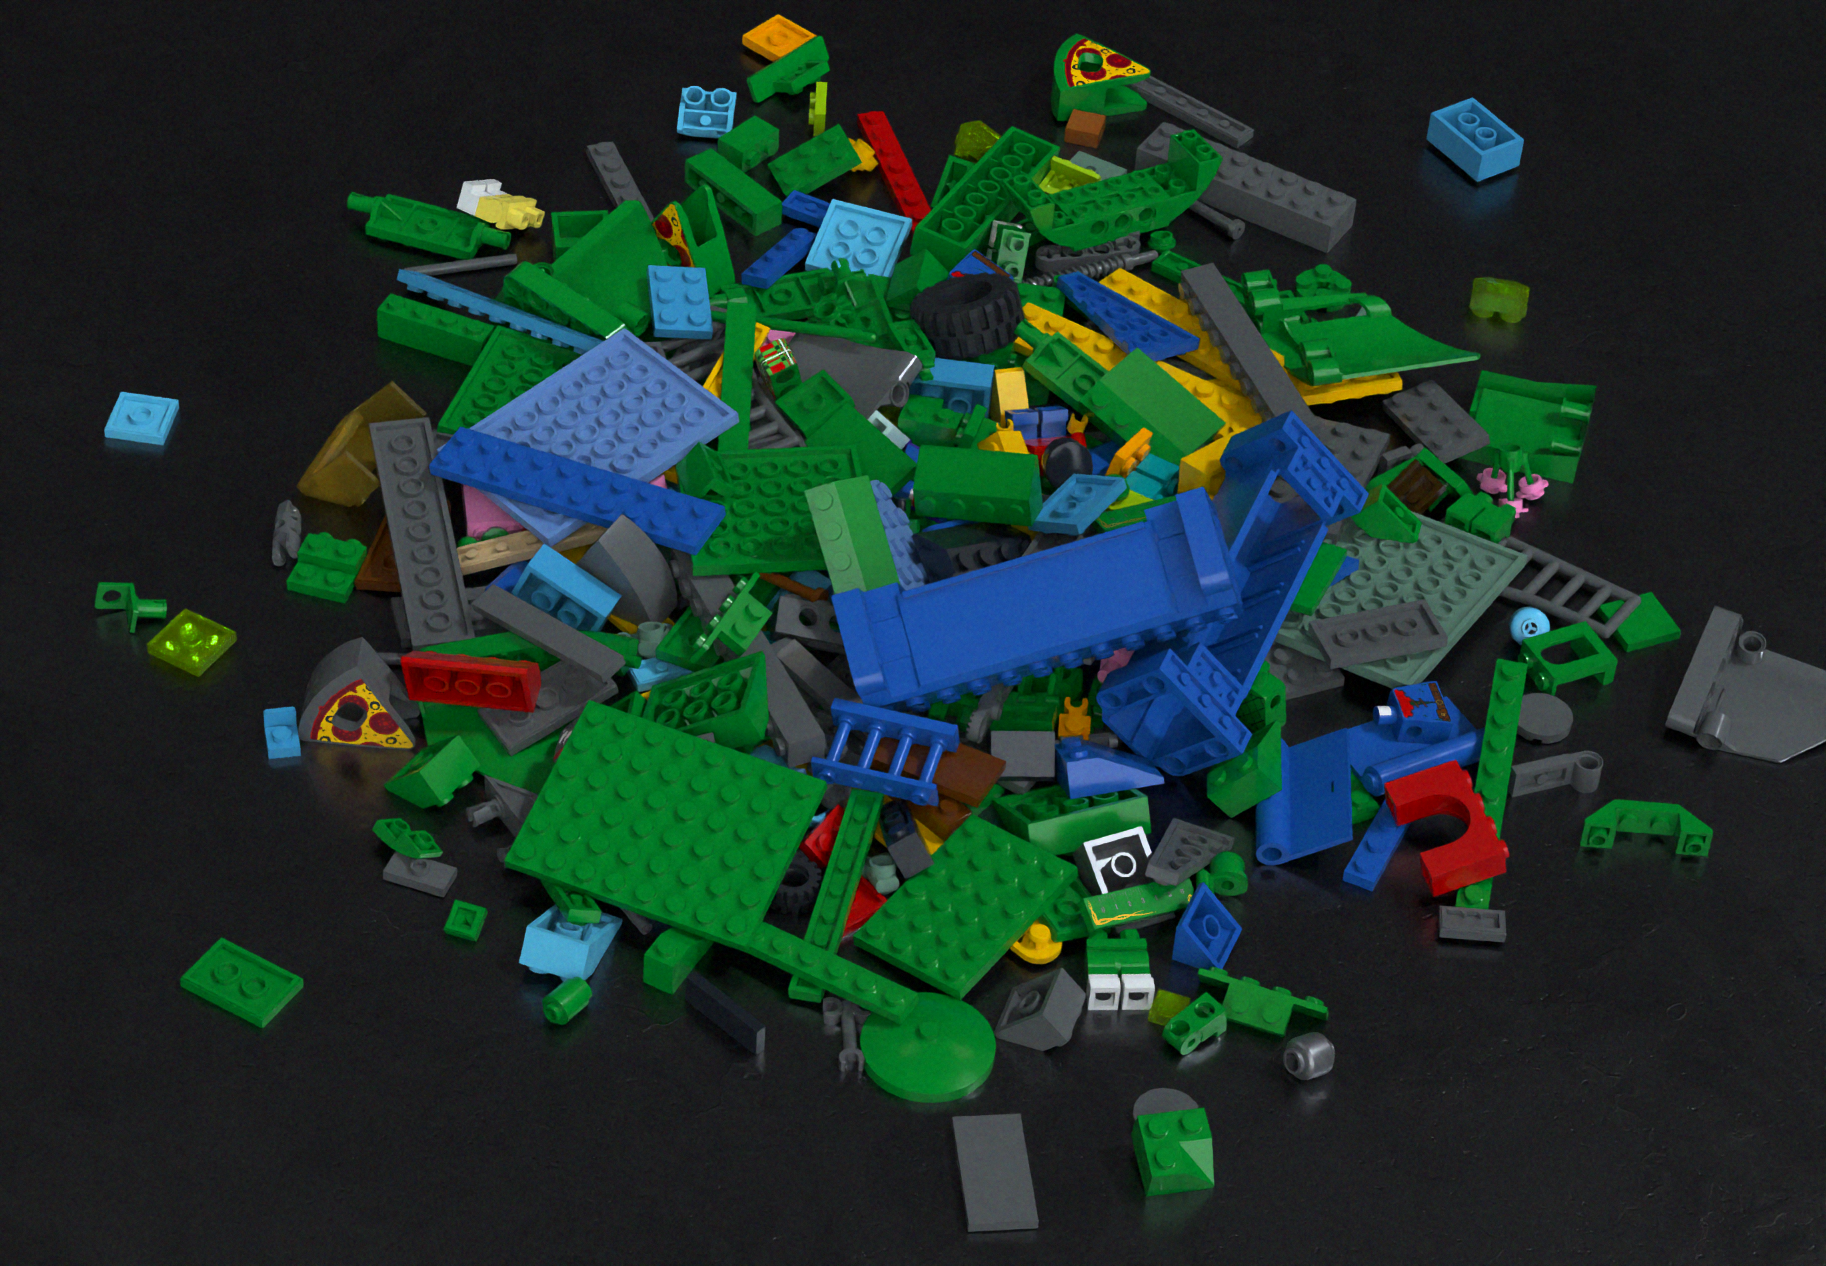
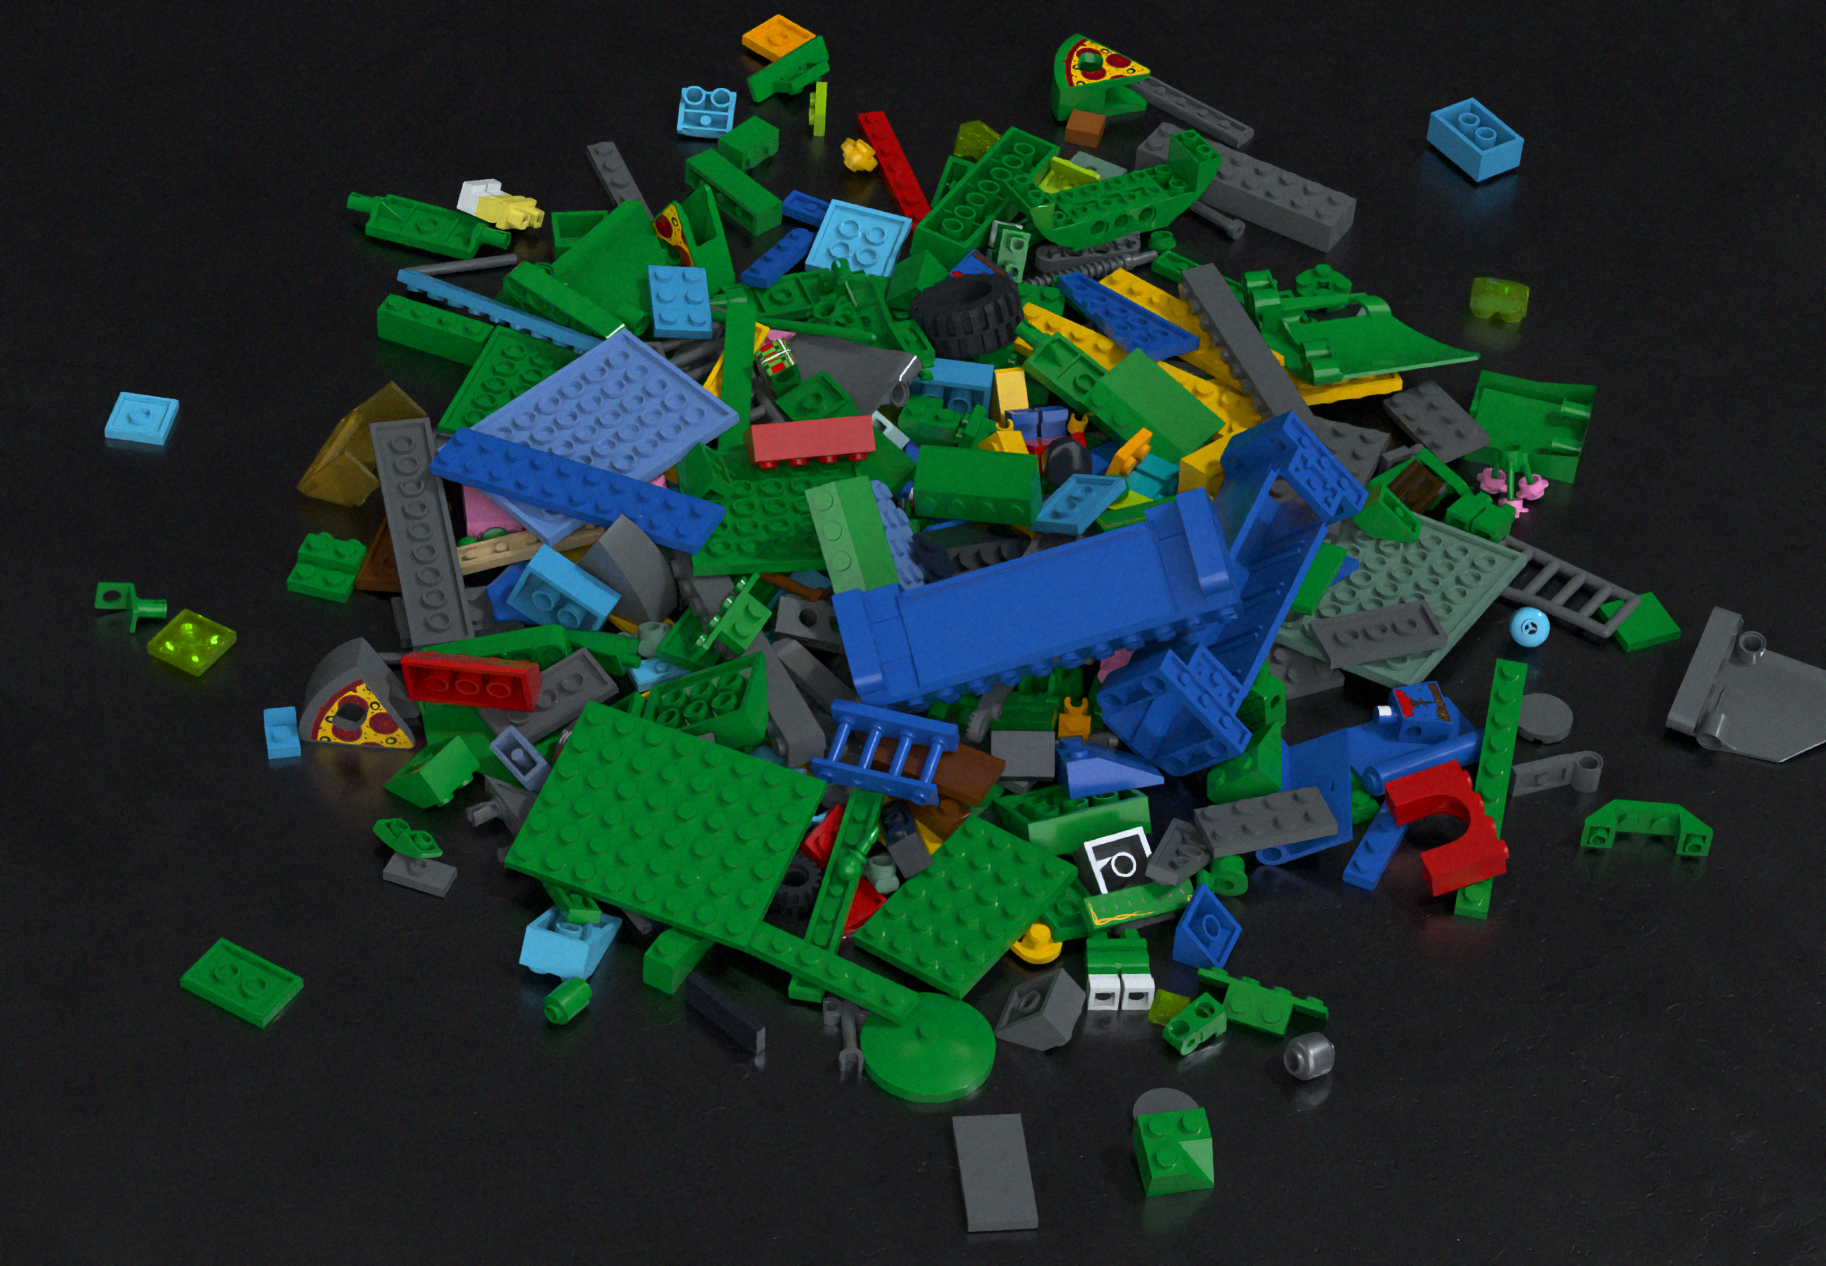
(286, 533): dark grey hinge -> none
(465, 920): green tile -> none
(522, 759): none -> sand blue brick
(548, 633): dark grey tile -> none
(809, 441): none -> red slope
(815, 162): green plate -> none
(849, 866): none -> green bar
(1265, 822): none -> dark grey plate
(1472, 924): dark grey plate -> none
(1593, 655): green panel -> none

